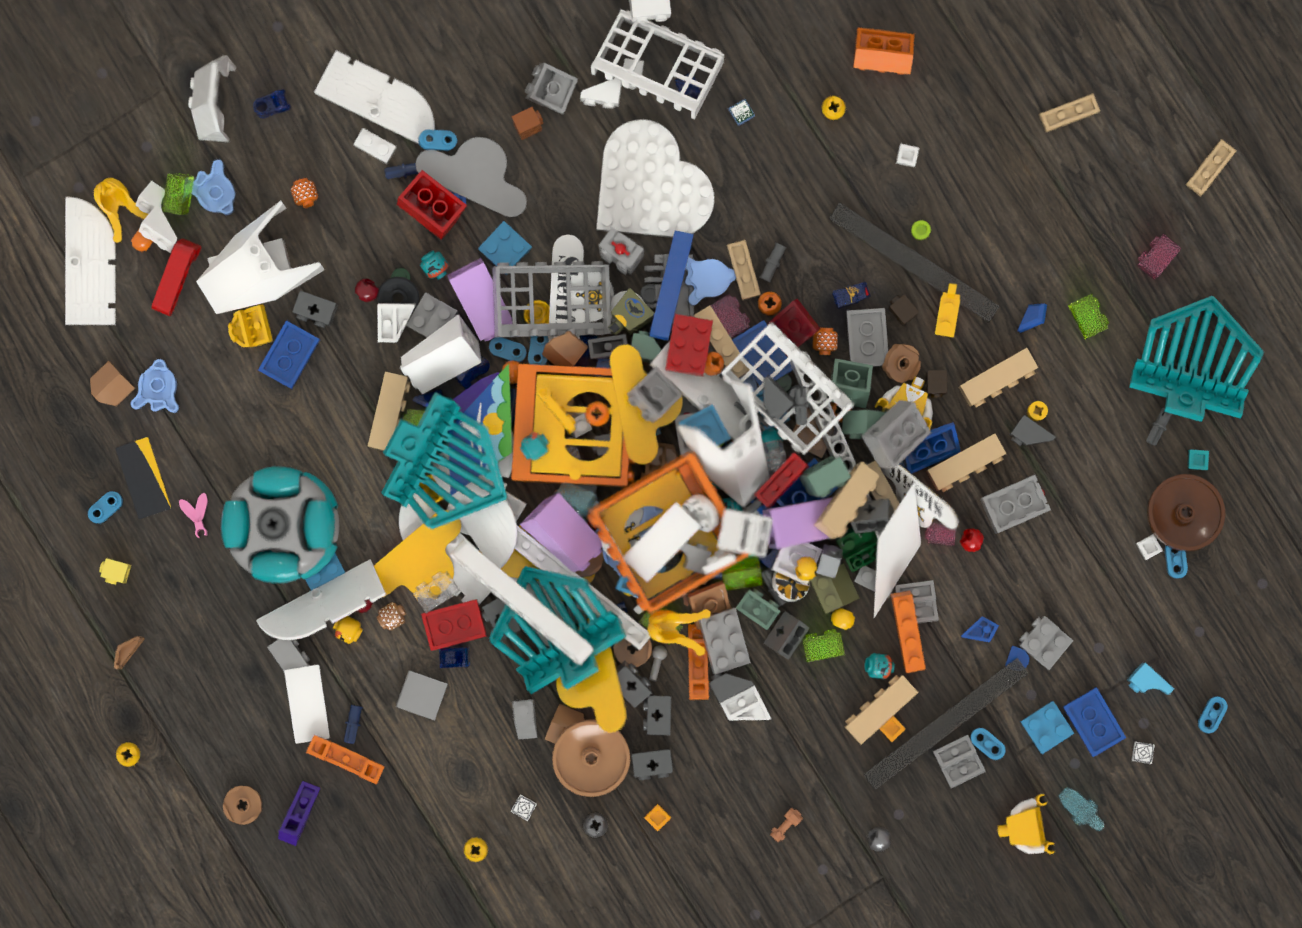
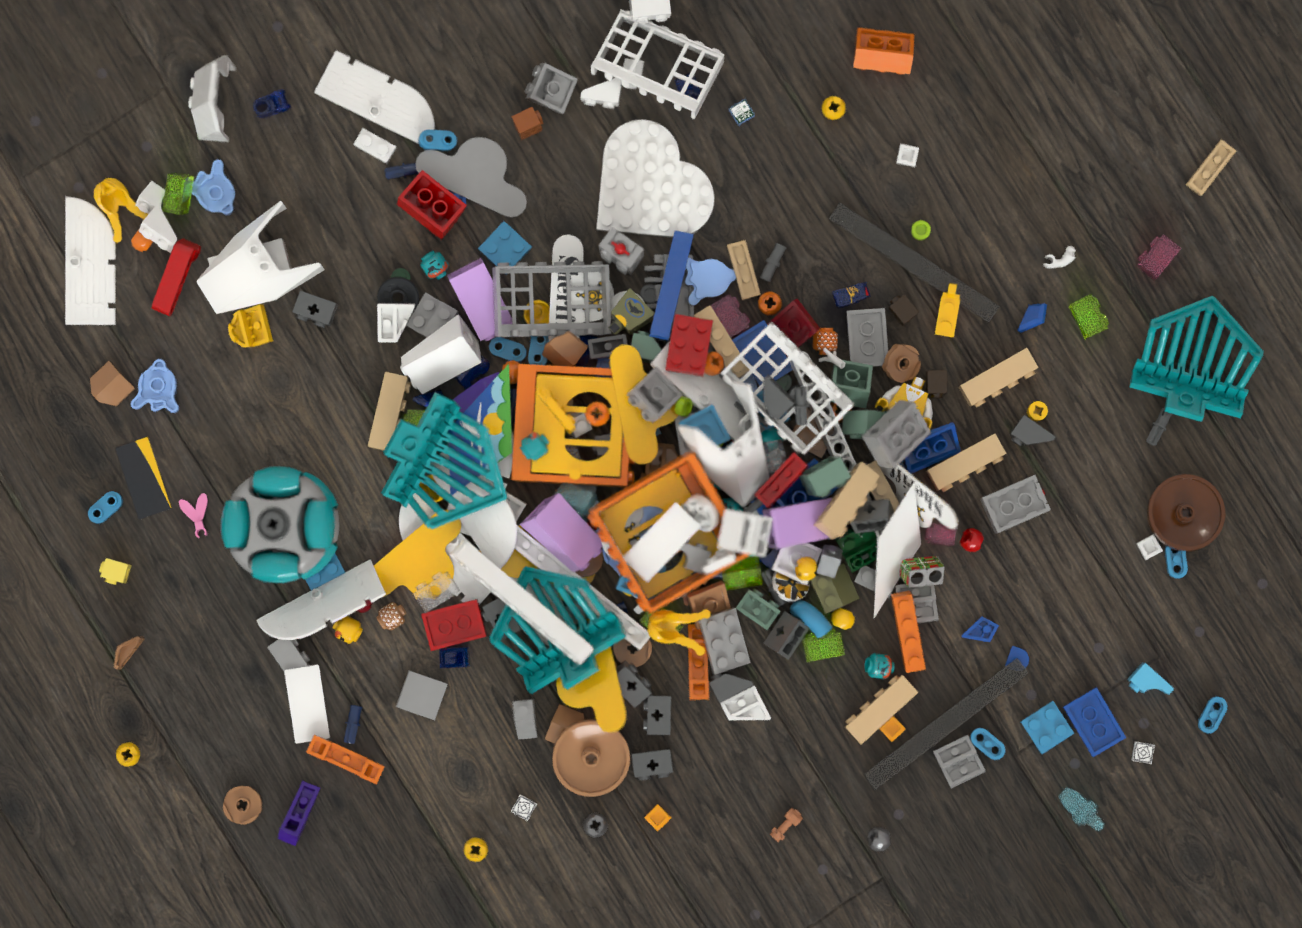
(289, 354): blue plate -> none
(304, 192): orange head -> none
(366, 290): dark red piece -> none
(659, 653): light grey bar -> none
(683, 406): none -> lime tile
(811, 617): none -> dark azure cylinder
(833, 359): none -> white bar
(932, 563): none -> piece
(1026, 827): yellow torso -> none
(1045, 642): light grey plate -> none
(1067, 258): none -> white piece
(1069, 112): tan tile -> none
(1198, 459): teal plate -> none

